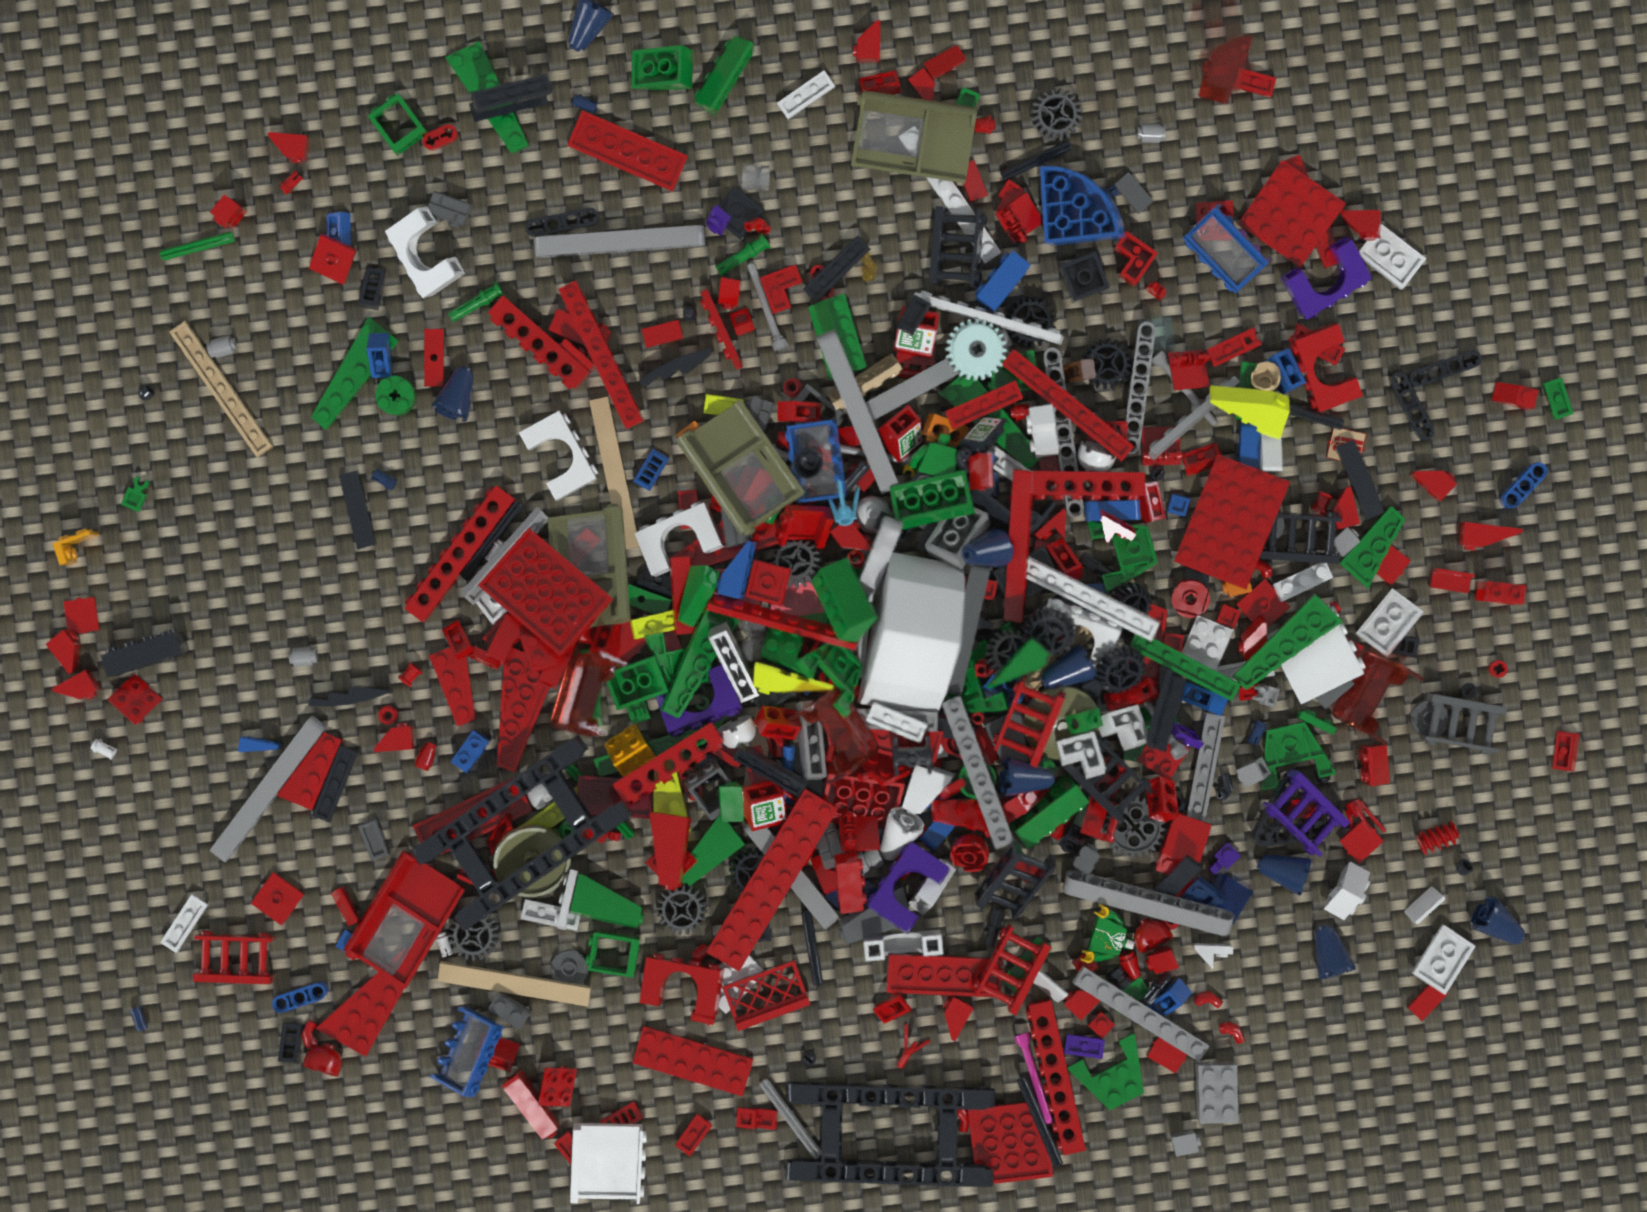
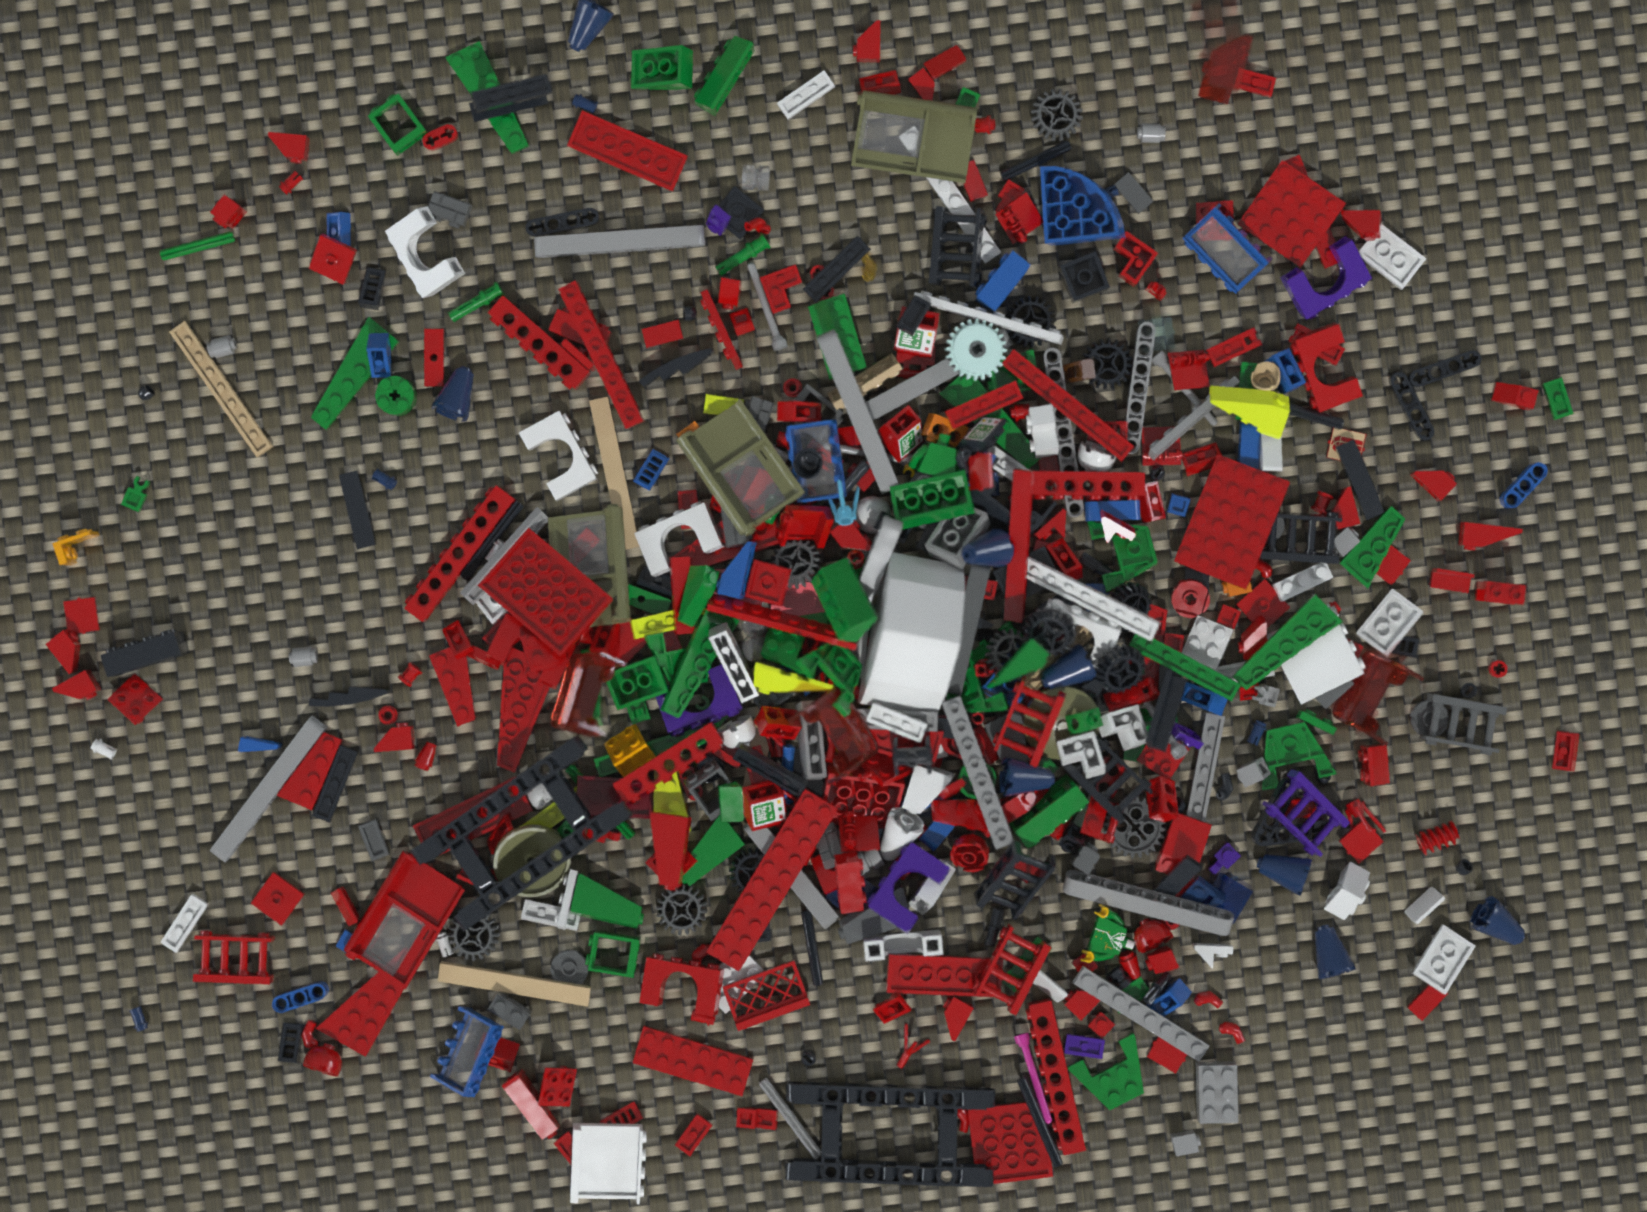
(471, 751): blue brick -> none

